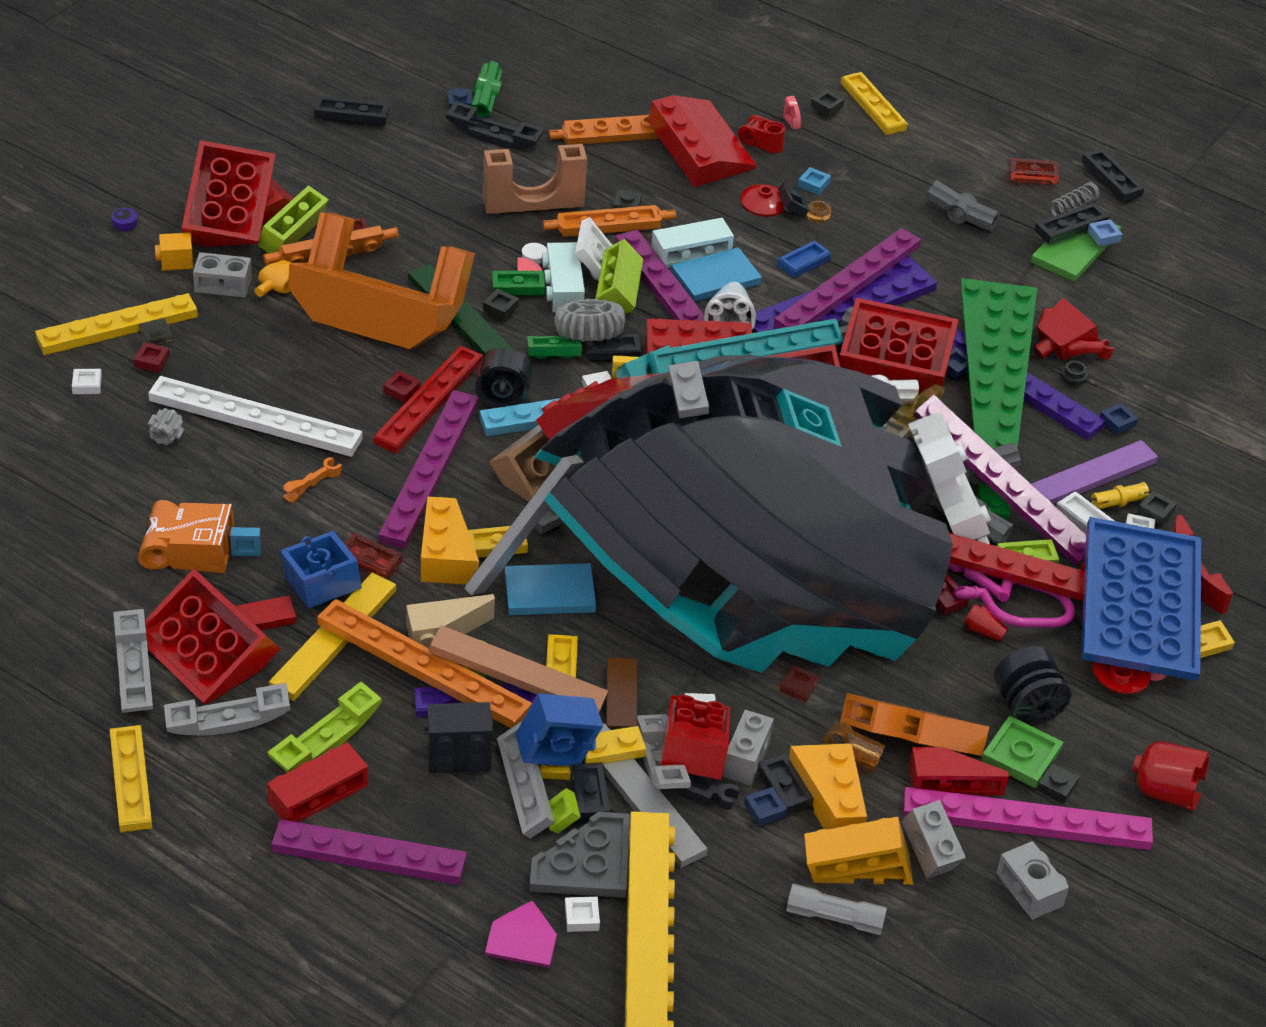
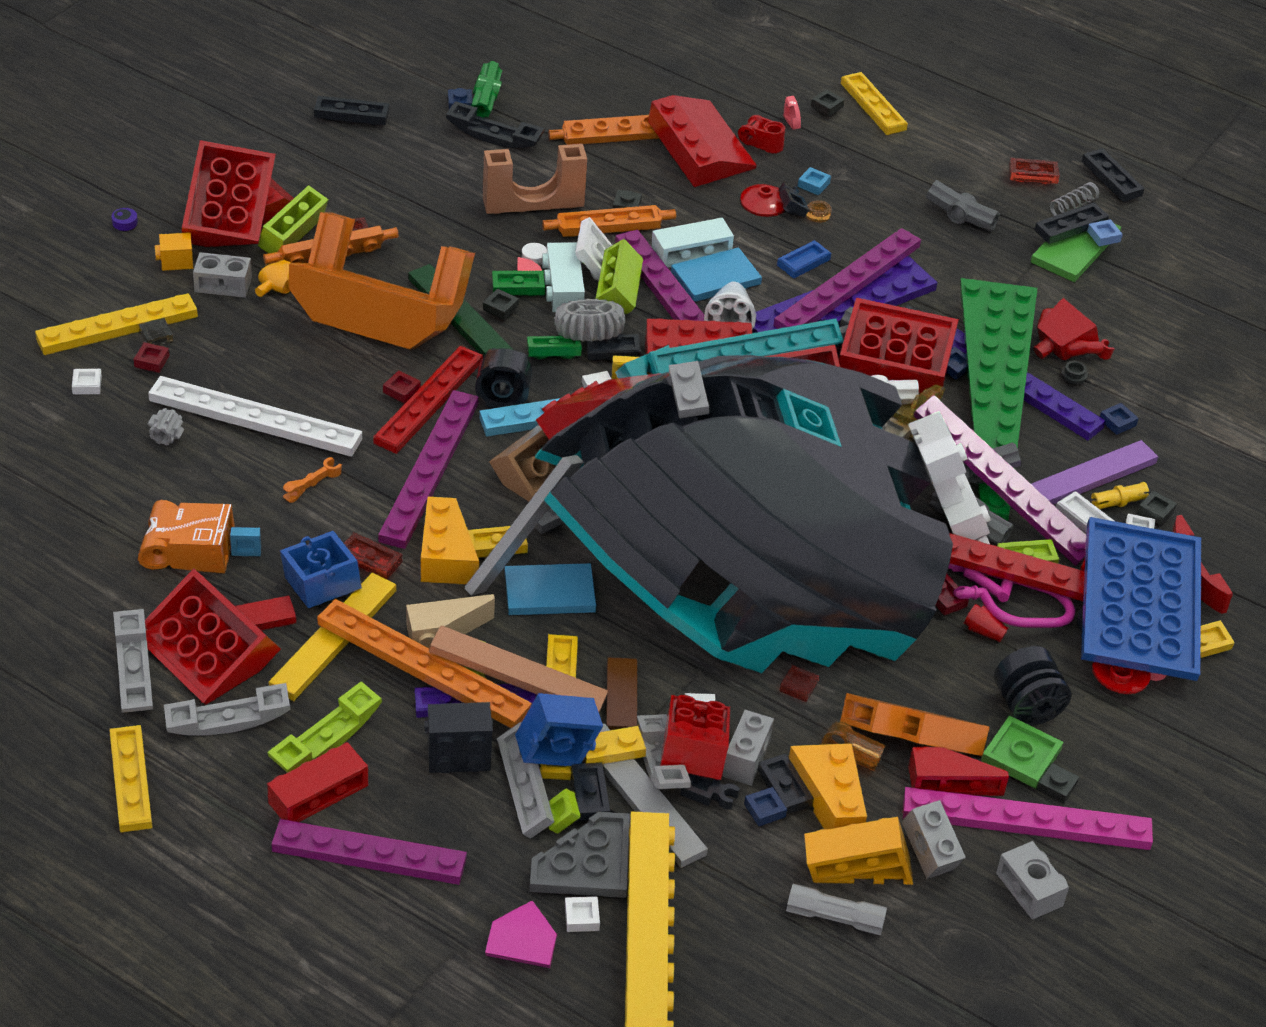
(1171, 773): red cylinder -> none

